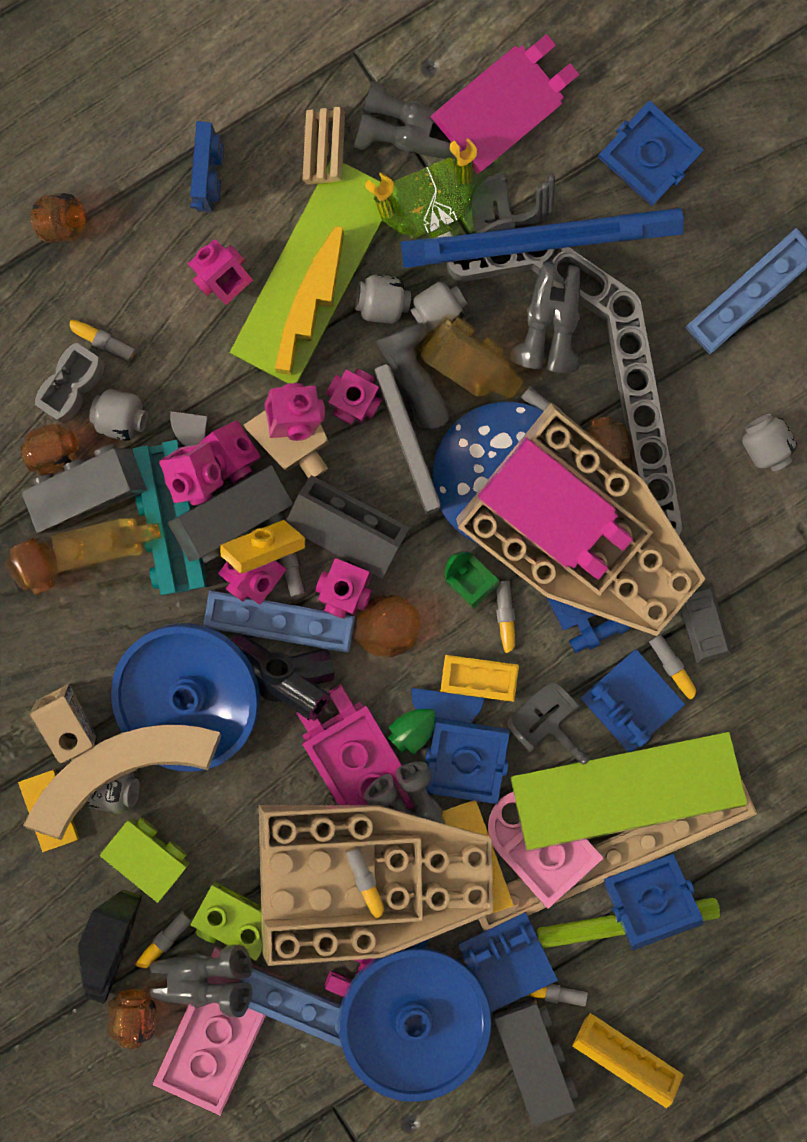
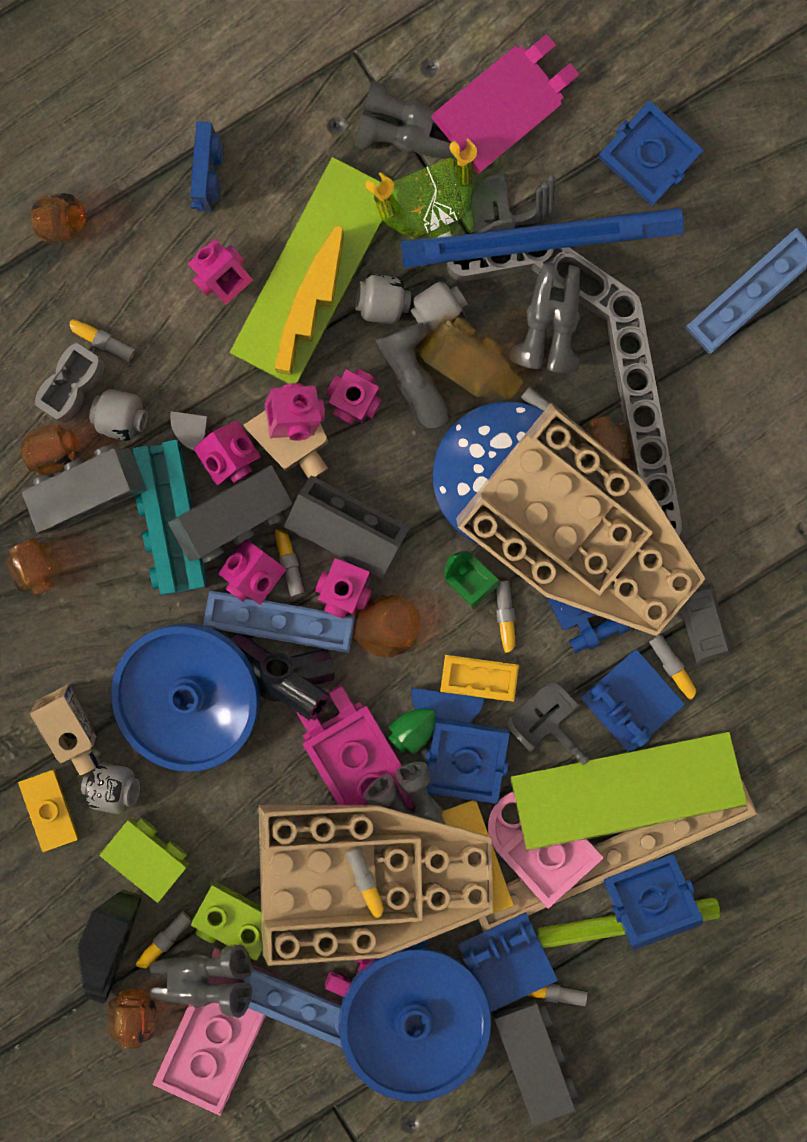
(101, 543): clear yellow hinge -> none
(115, 759): tan tile -> none
(191, 473): dark pink brick -> none
(262, 546): yellow plate -> none
(310, 146): tan tile -> none
(407, 439): light grey tile -> none
(553, 508): dark pink tile -> none
(628, 1060): yellow plate -> none
(769, 442): light grey head -> none

